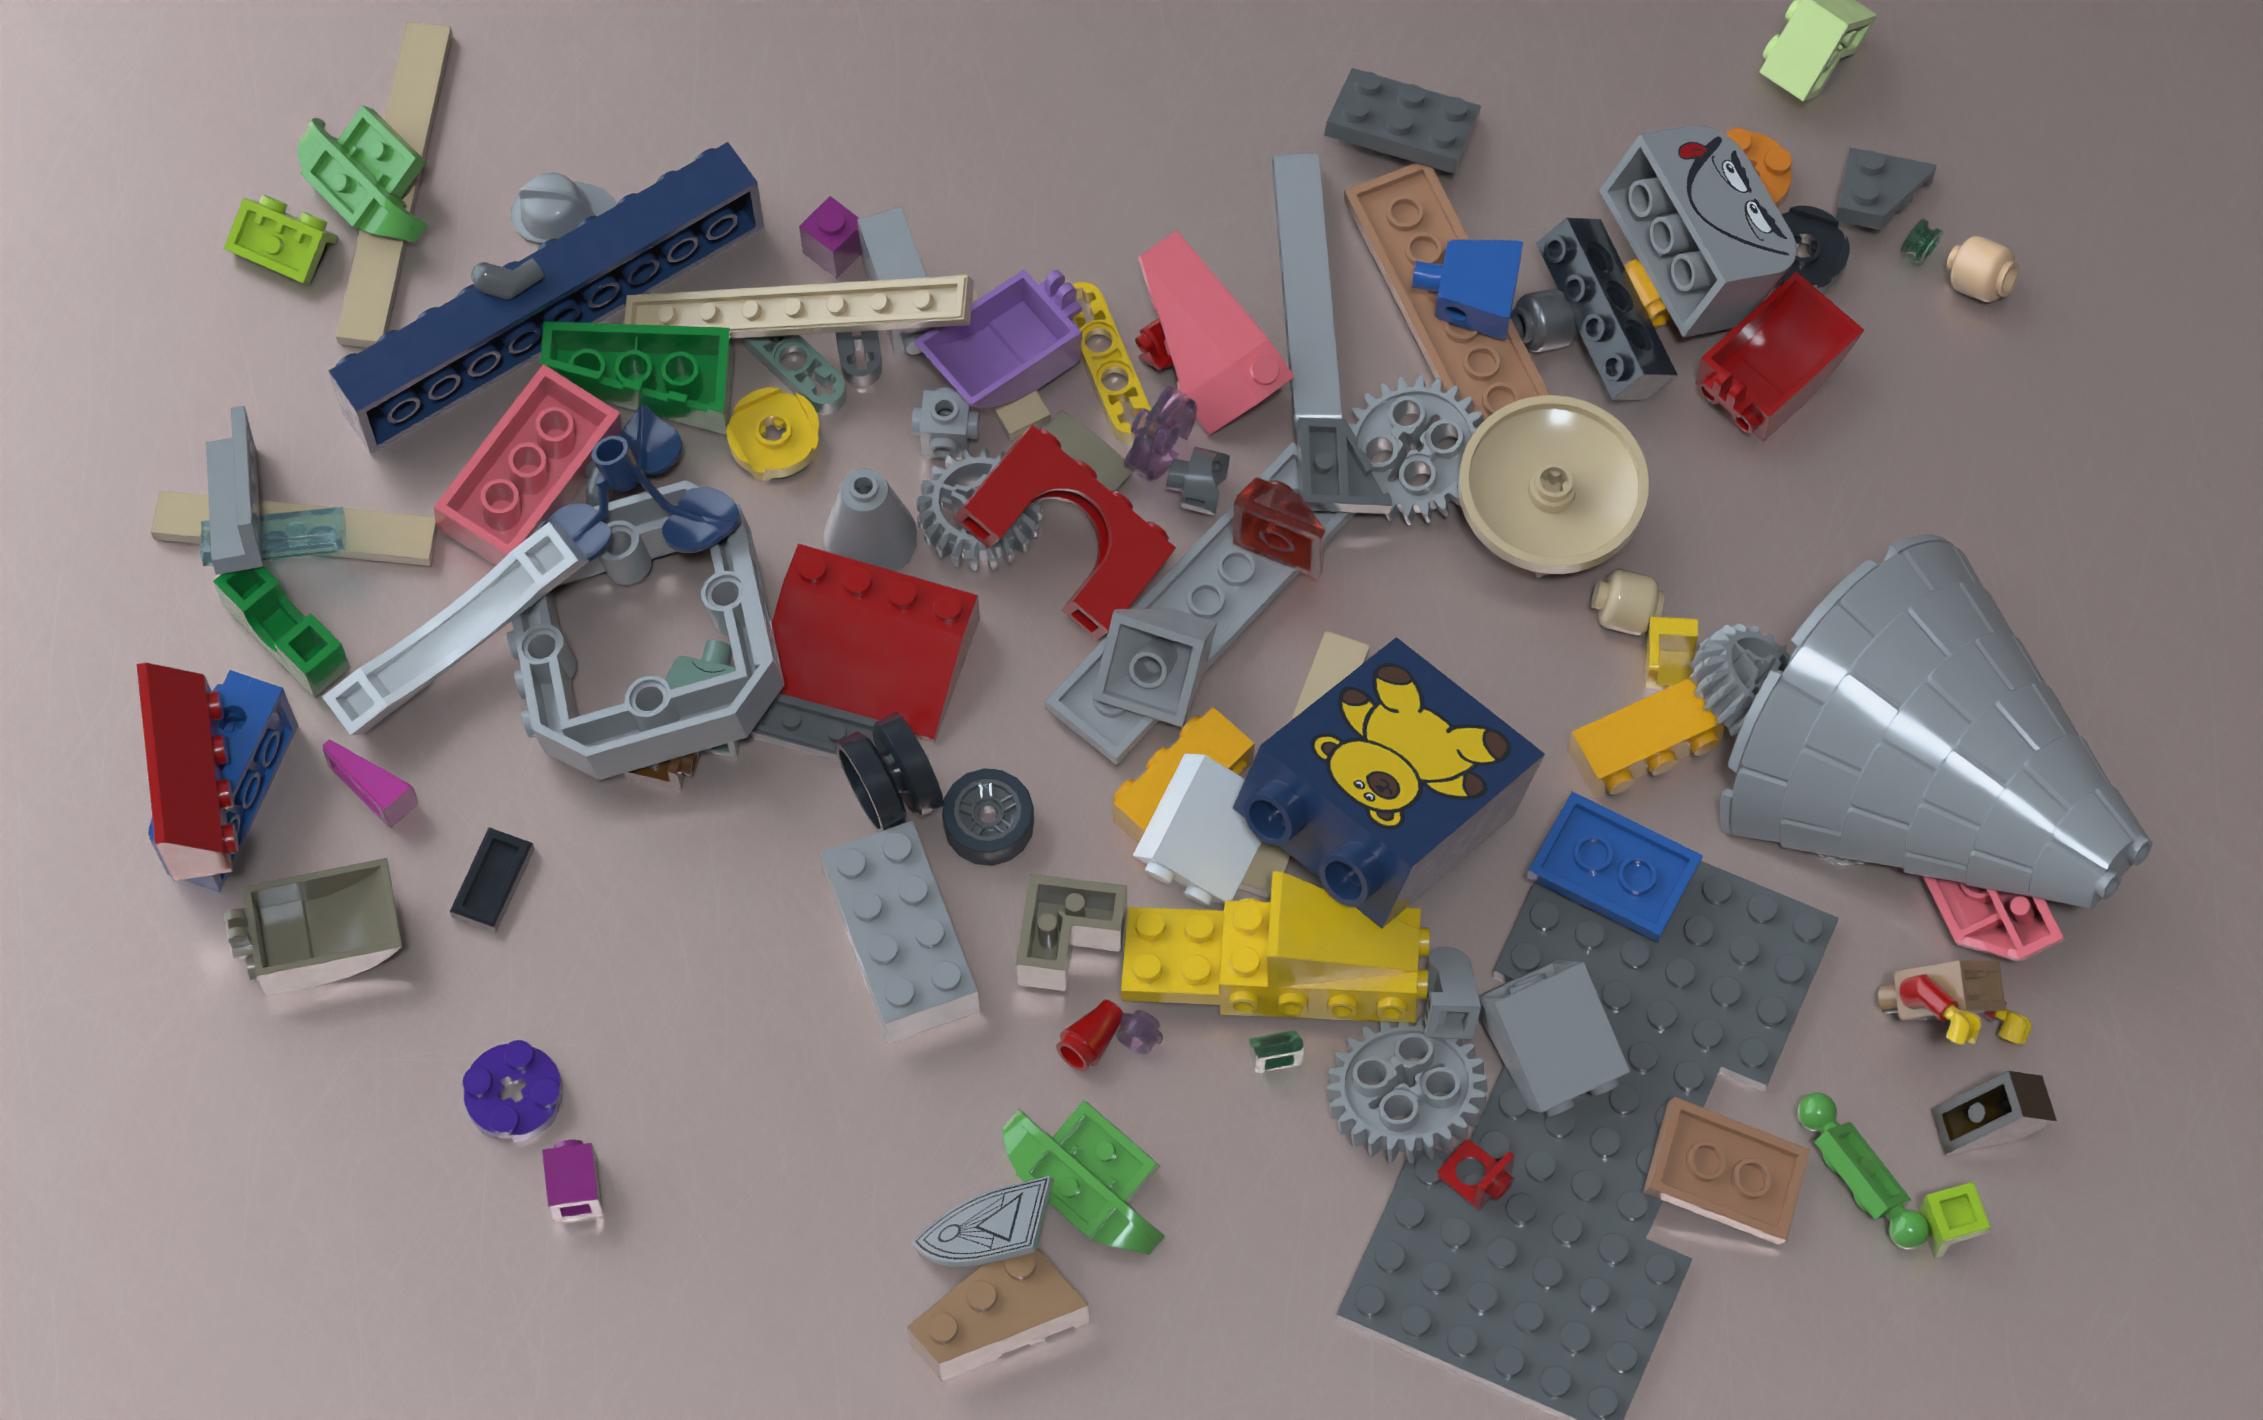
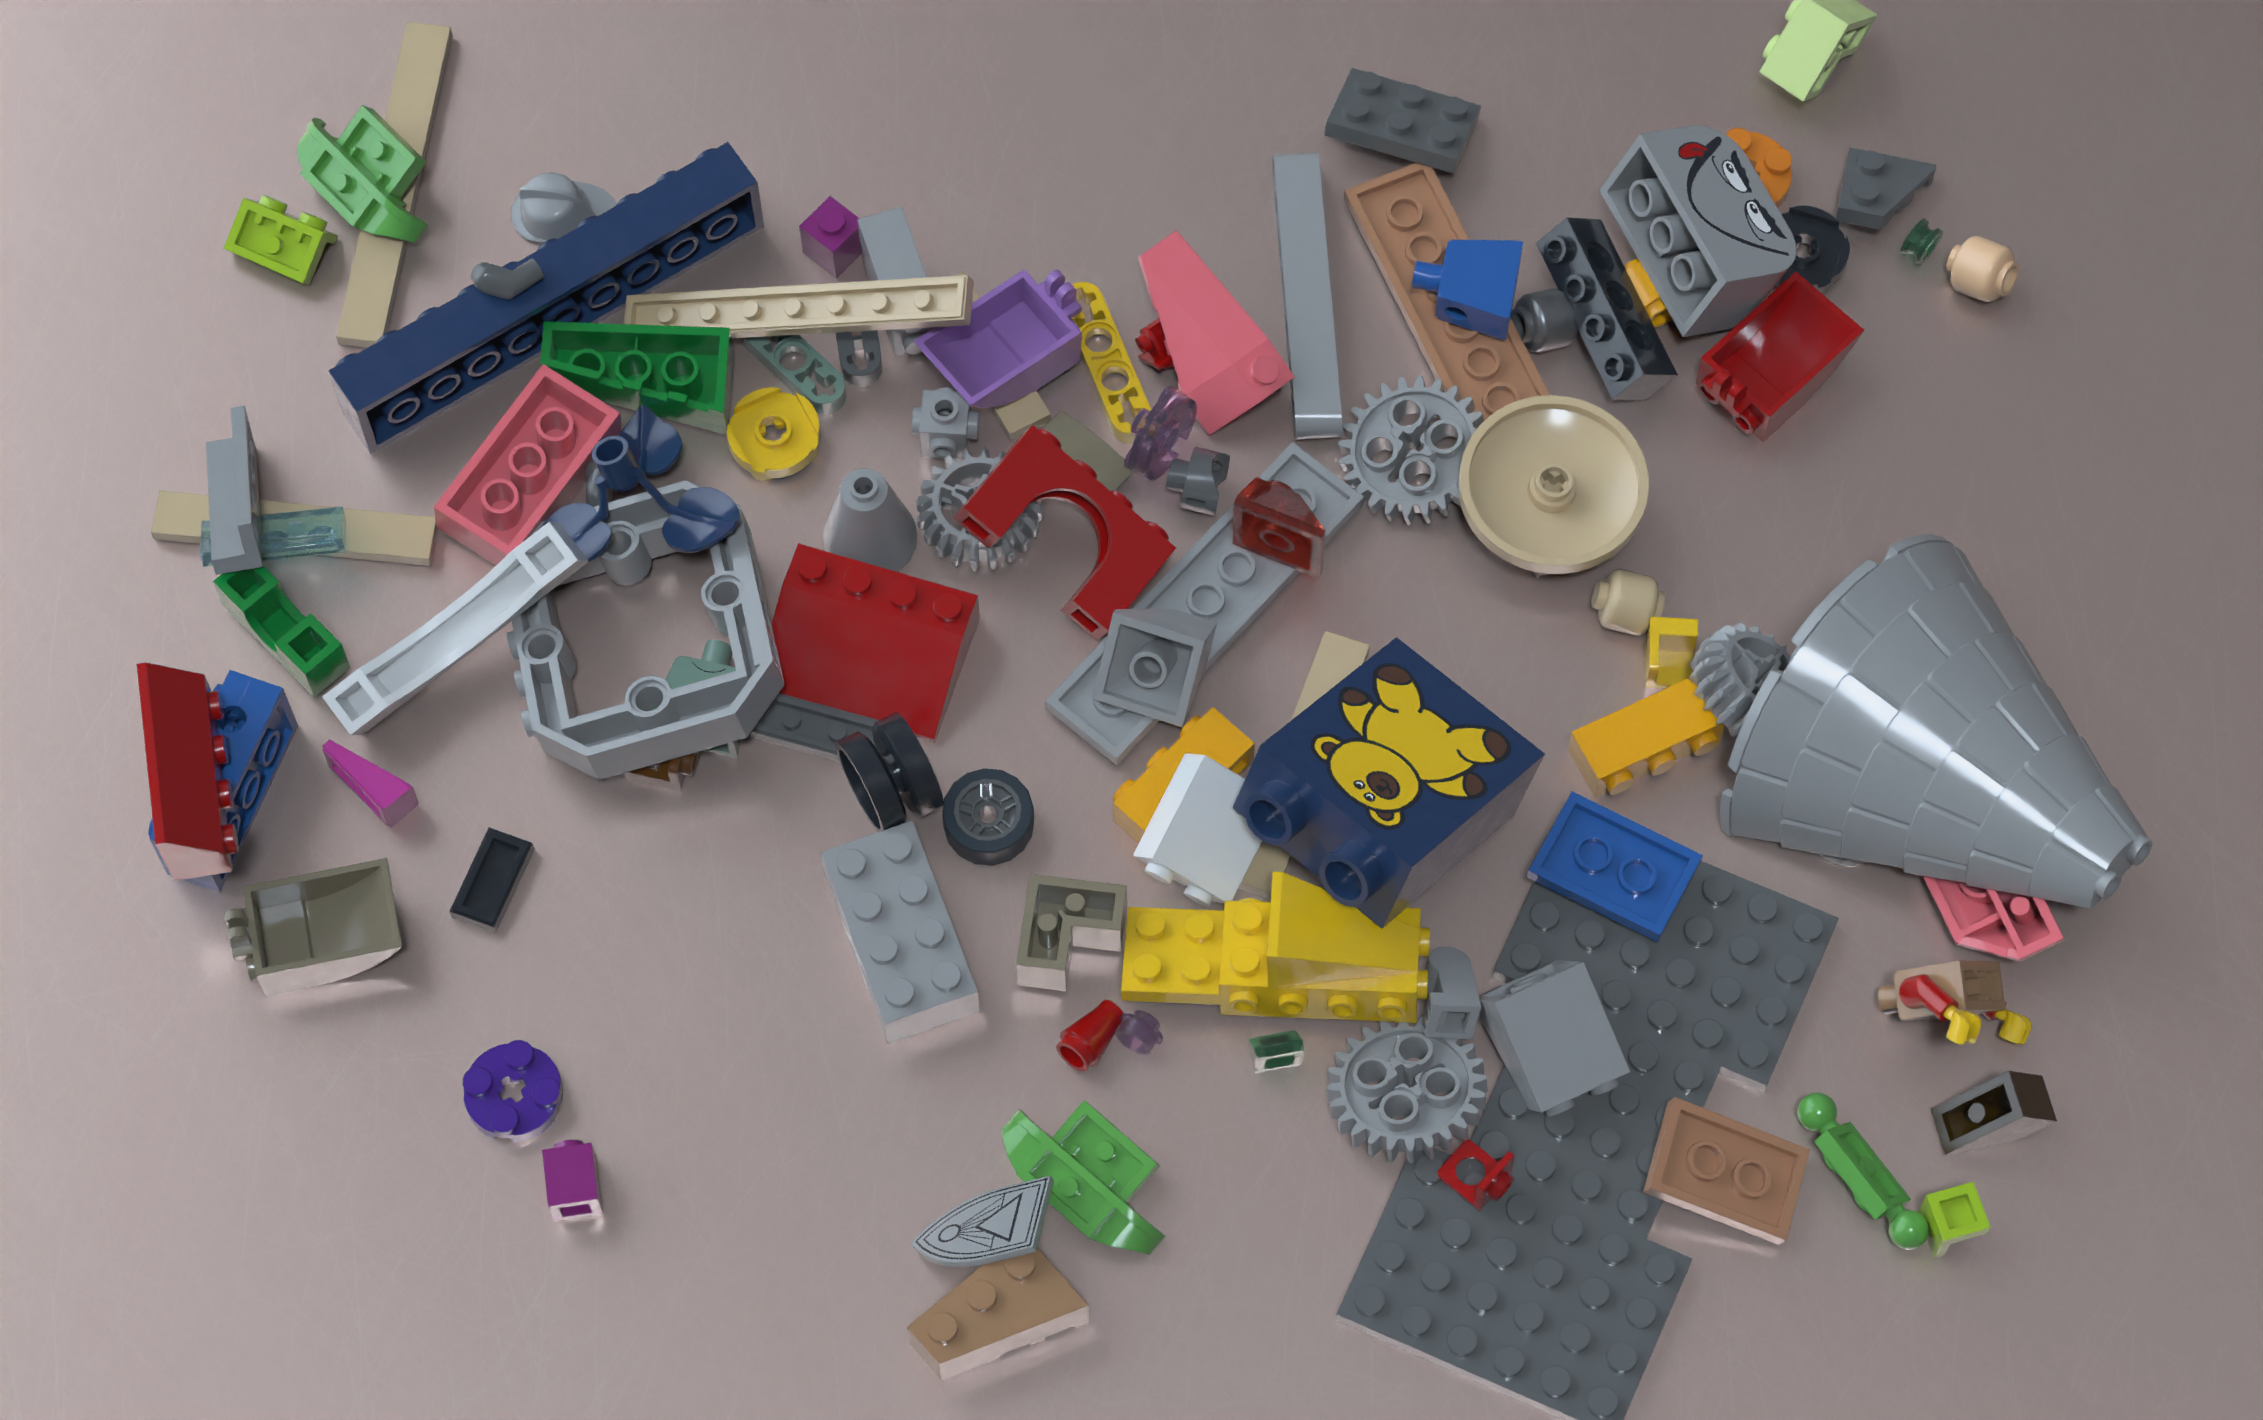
(1335, 471): dark grey wing -> none

